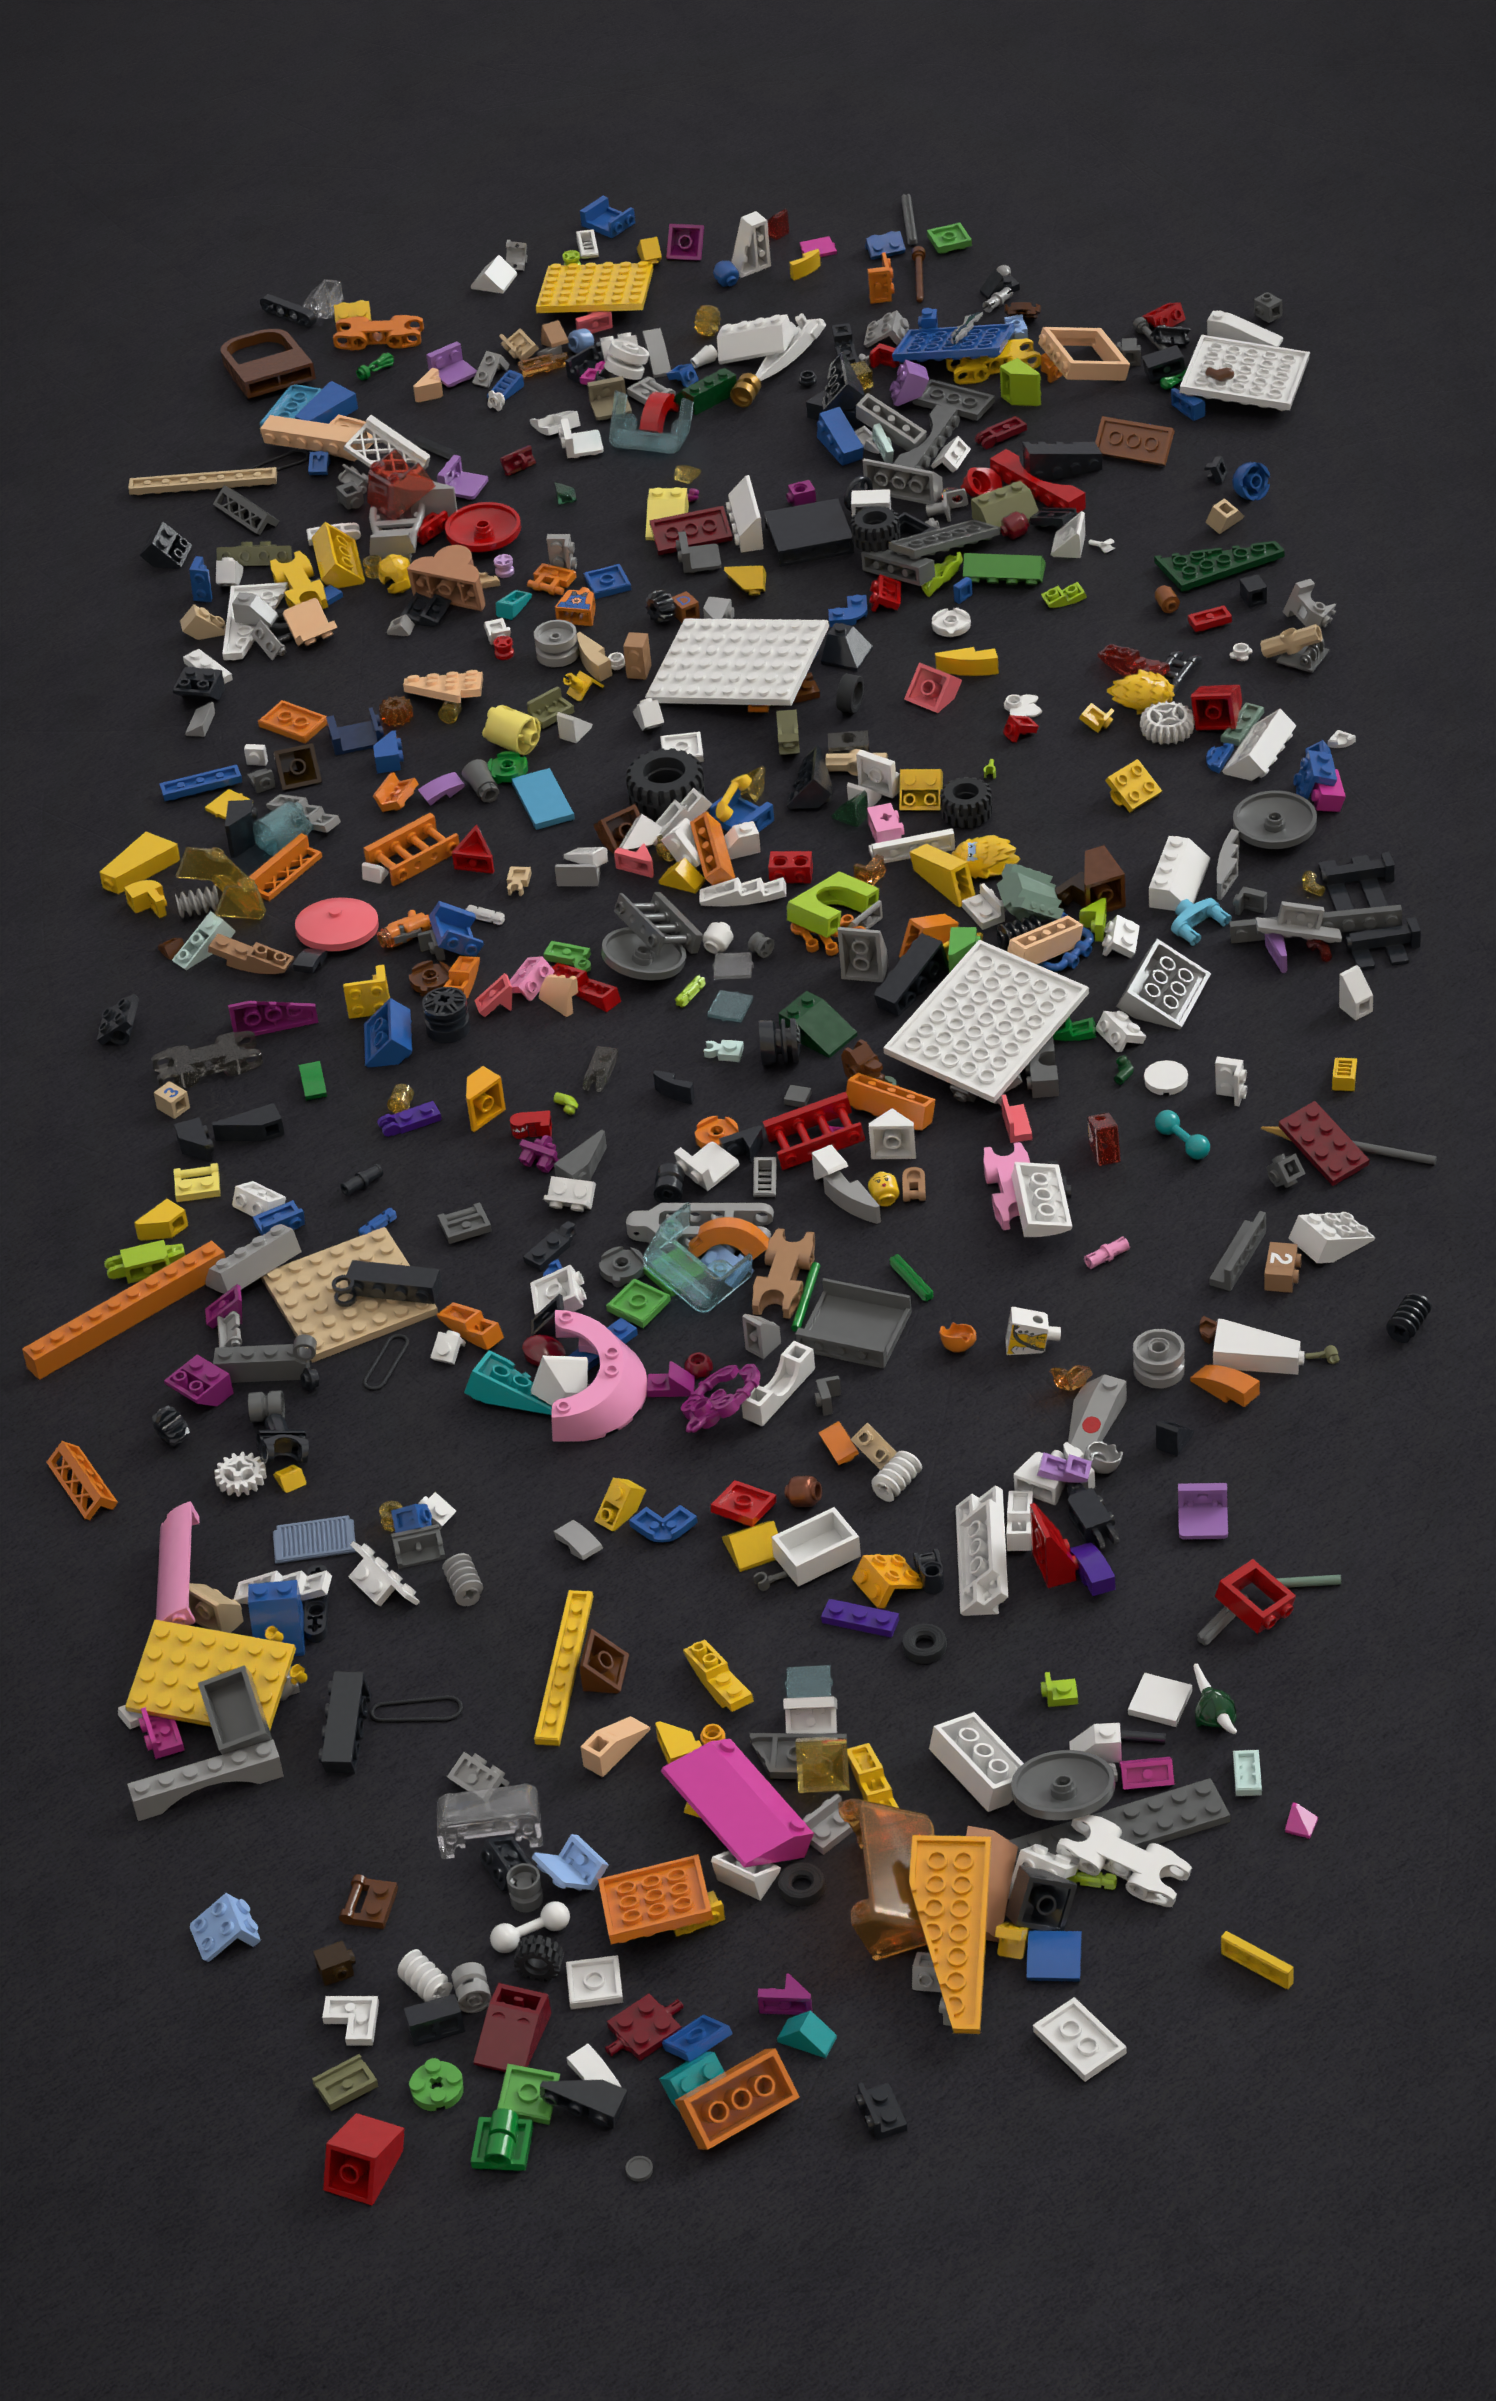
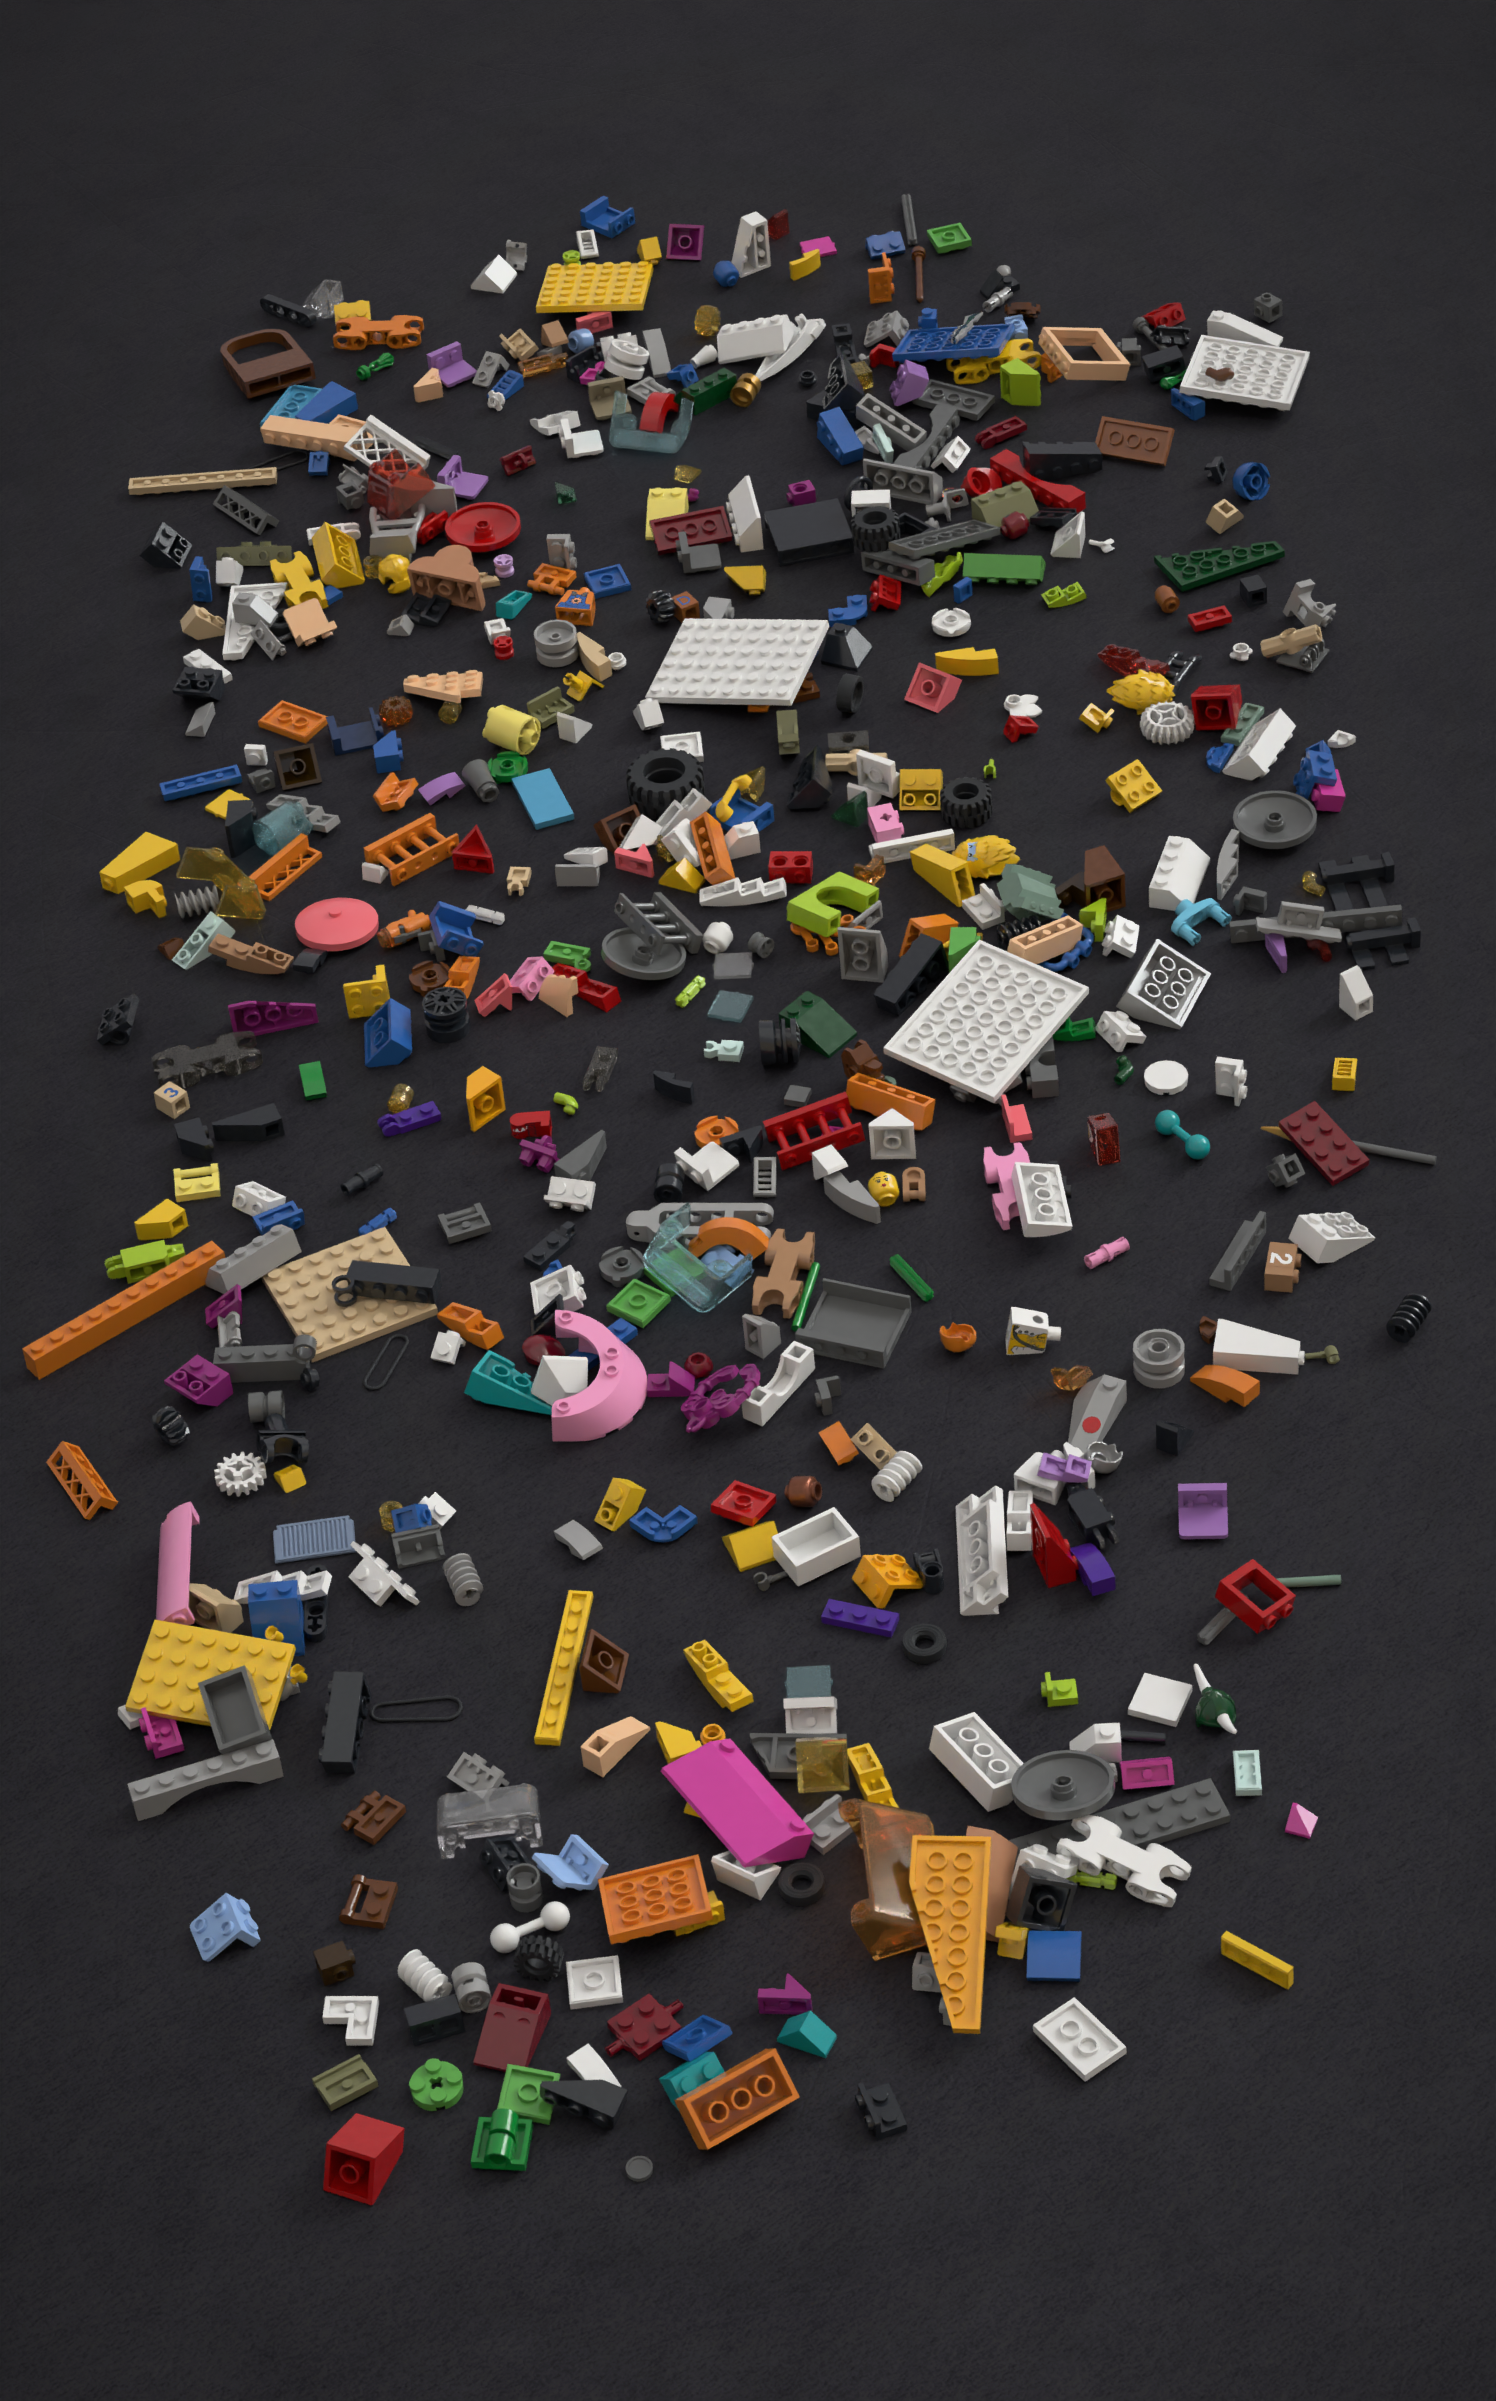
(377, 1821): none -> reddish brown plate
(637, 655): medium nougat brick -> none

